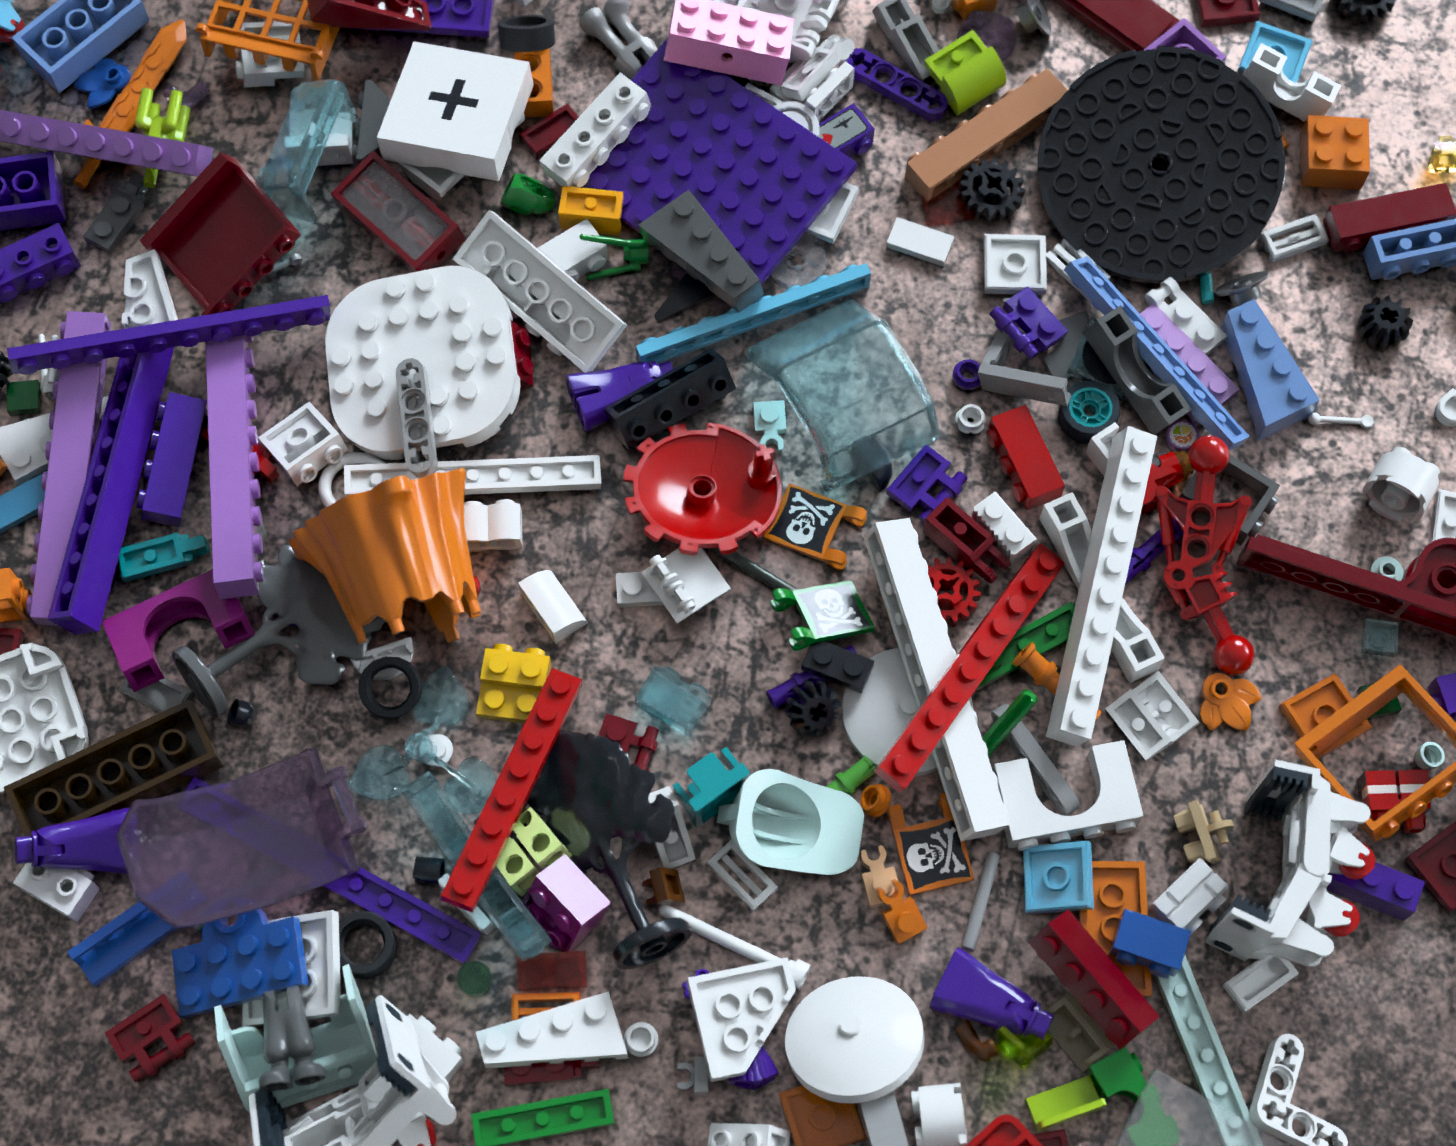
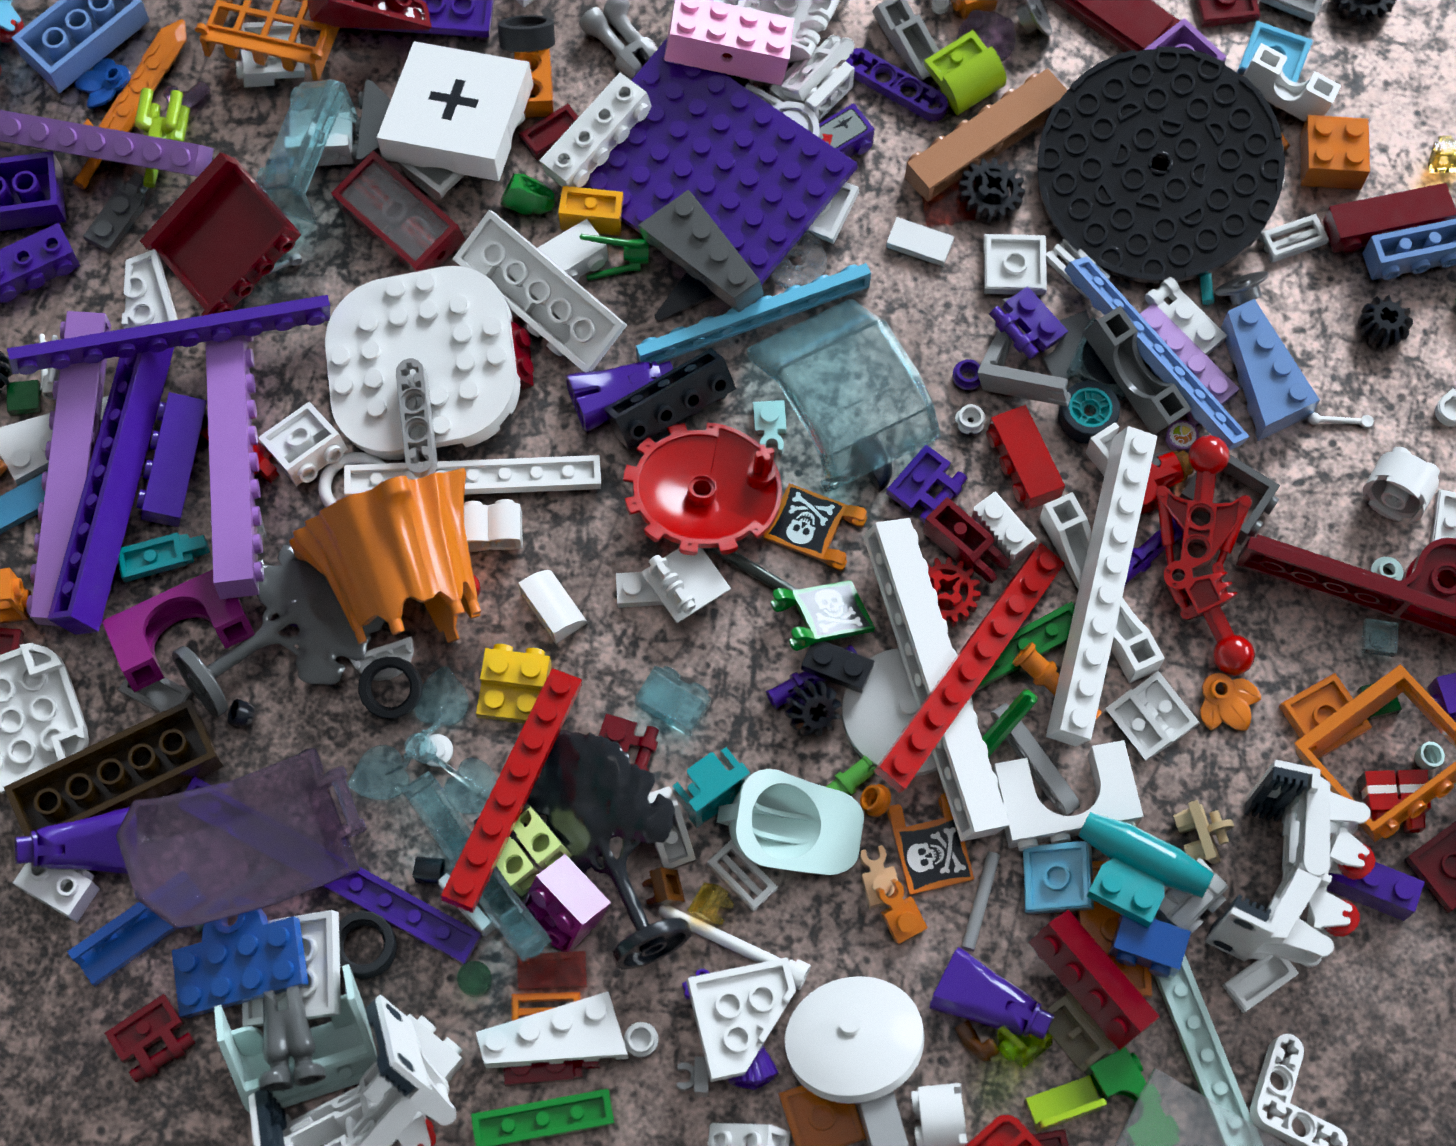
(709, 901): none -> clear yellow tile
(1139, 869): none -> teal plate

